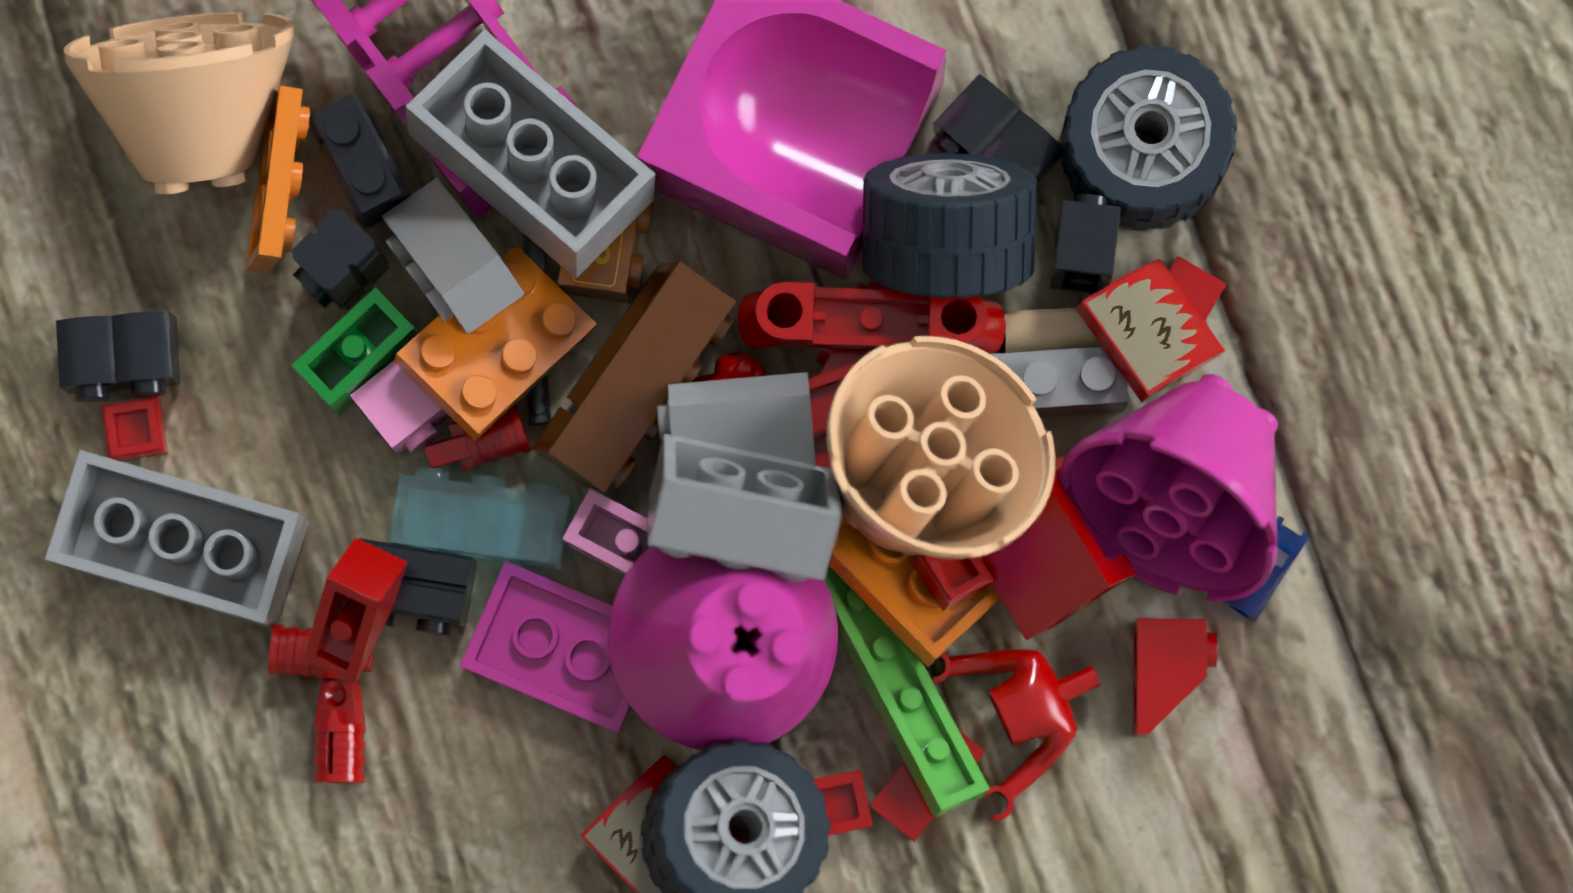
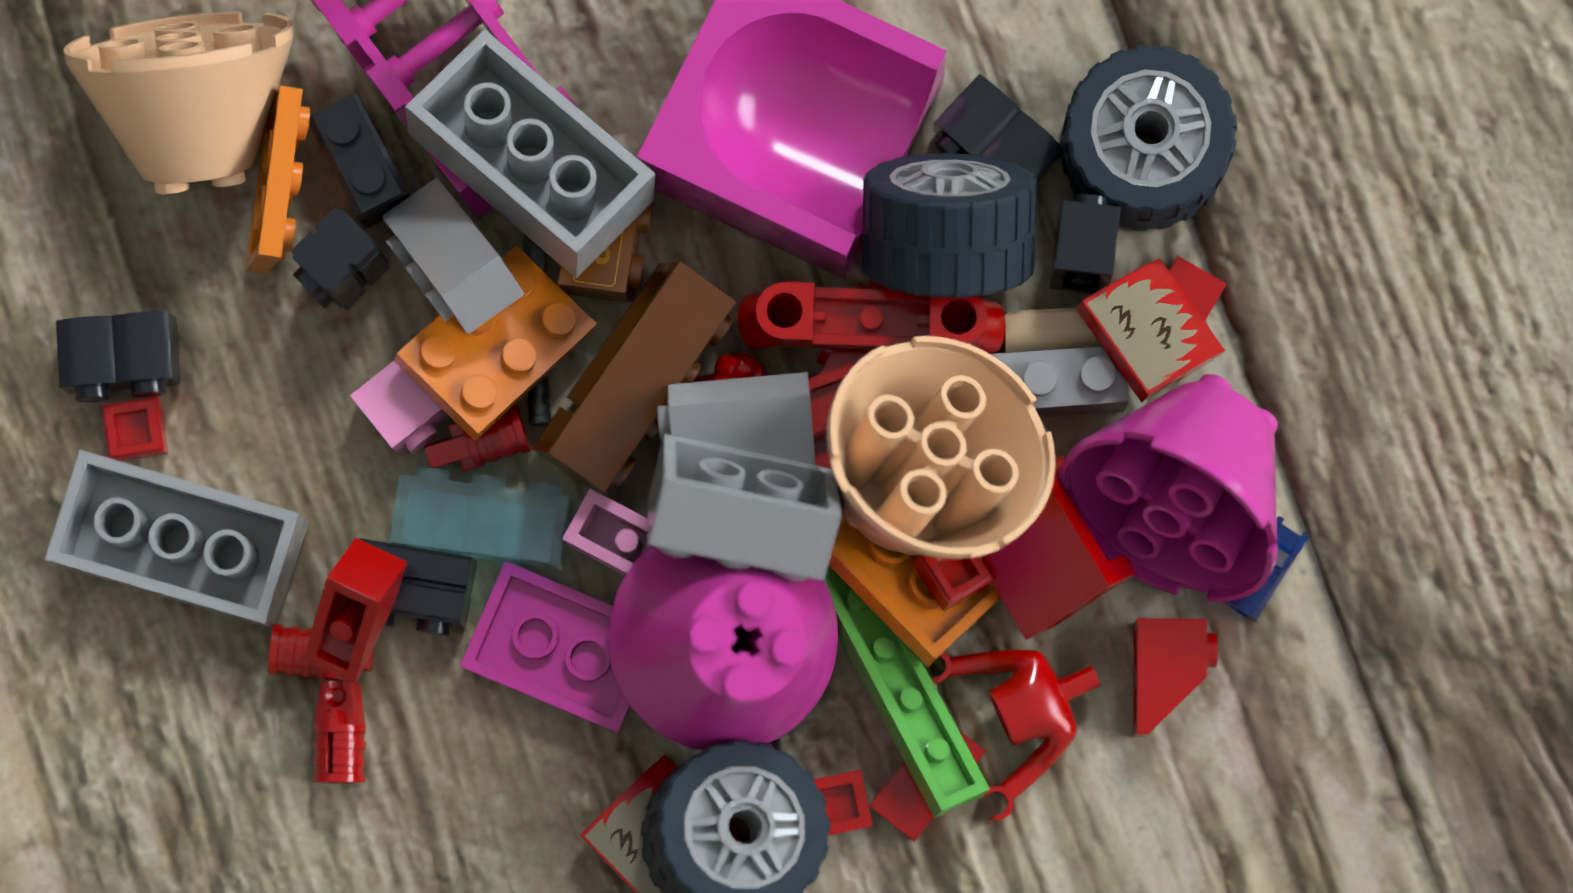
(355, 350): green brick -> none

